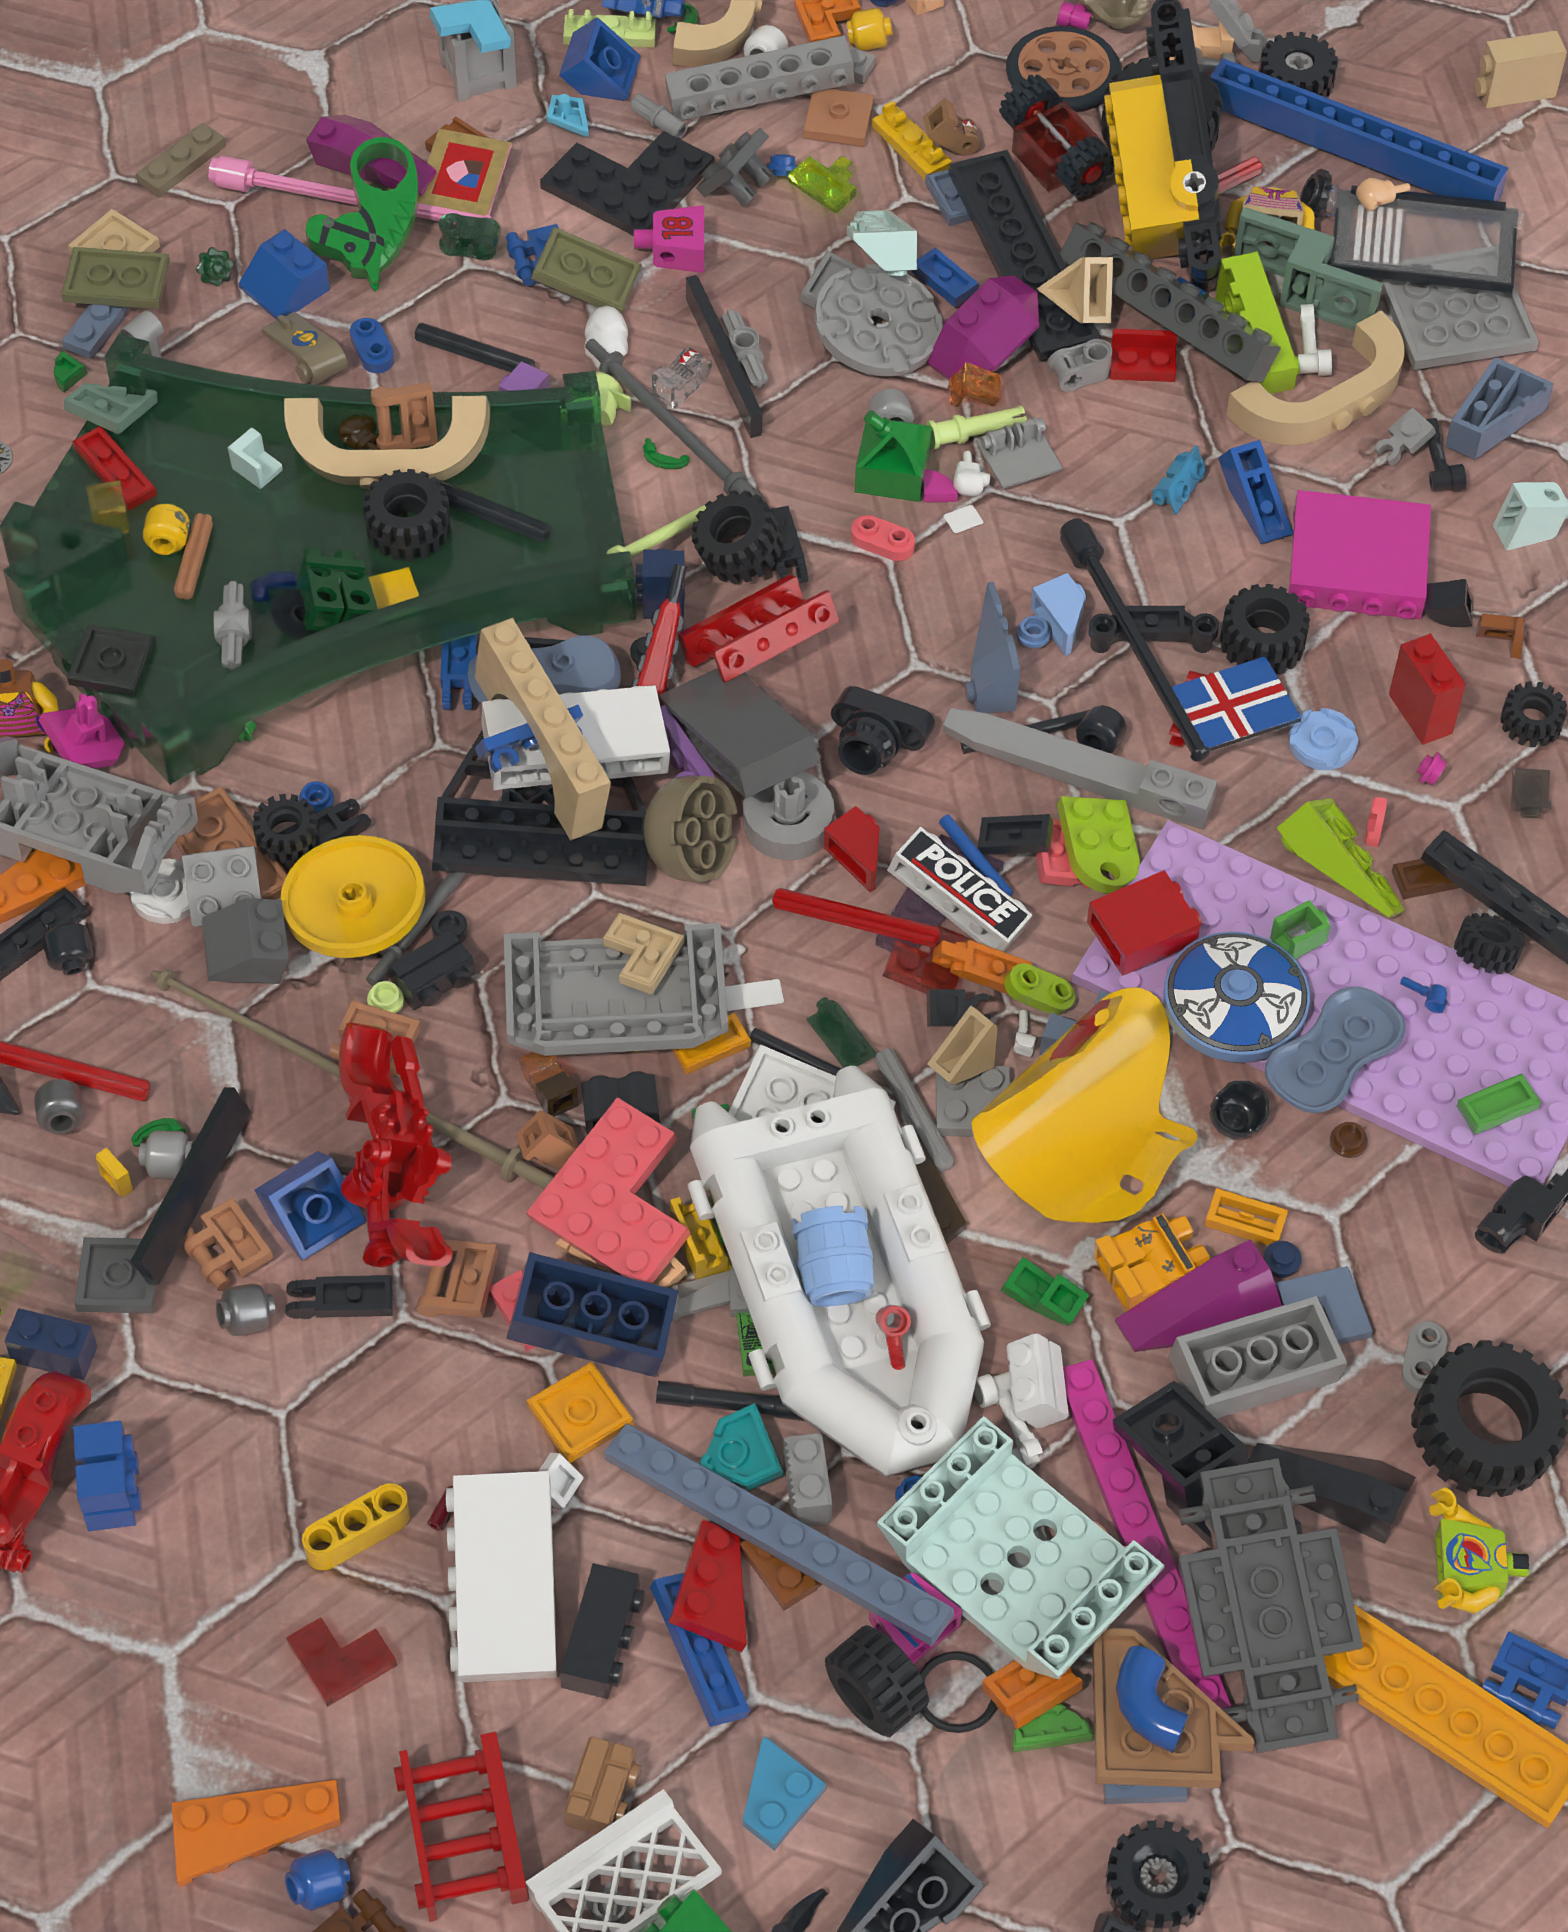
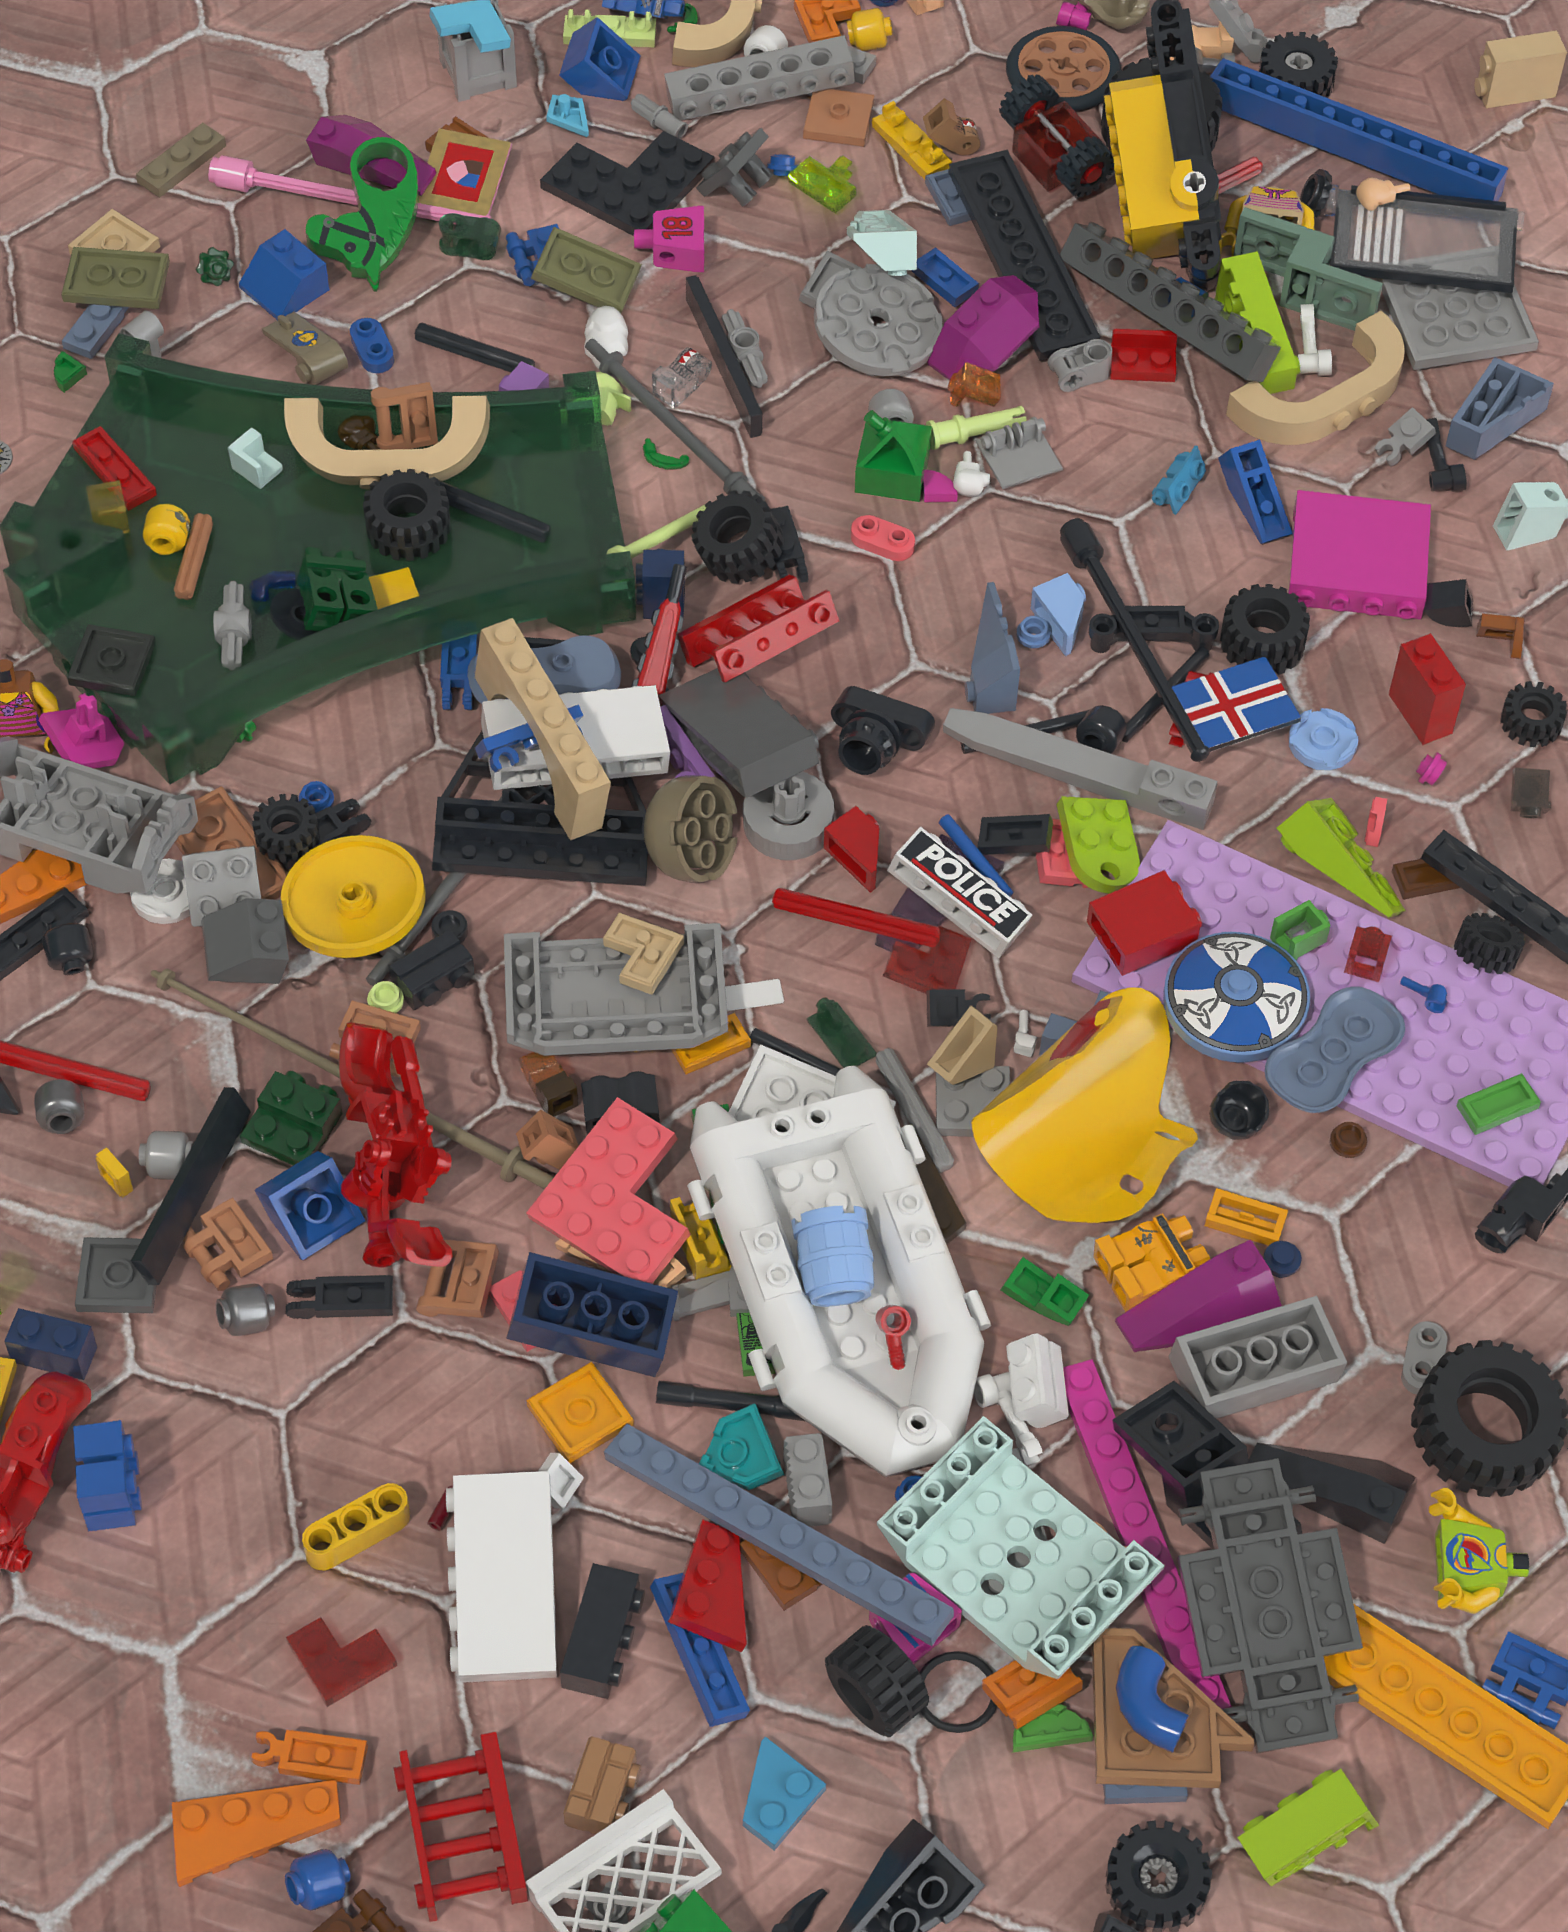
(109, 406): sand green wing -> none
(163, 1124): green piece -> none
(292, 1118): none -> dark green plate
(314, 1756): none -> orange plate
(963, 519): white sticker -> none
(977, 962): orange hinge -> none
(1041, 990): lime plate -> none
(1083, 289): tan slope -> none
(1155, 702): none -> black bar
(1305, 1826): none -> lime wedge
(1338, 1299): sand blue tile -> none
(1371, 944): none -> clear red brick

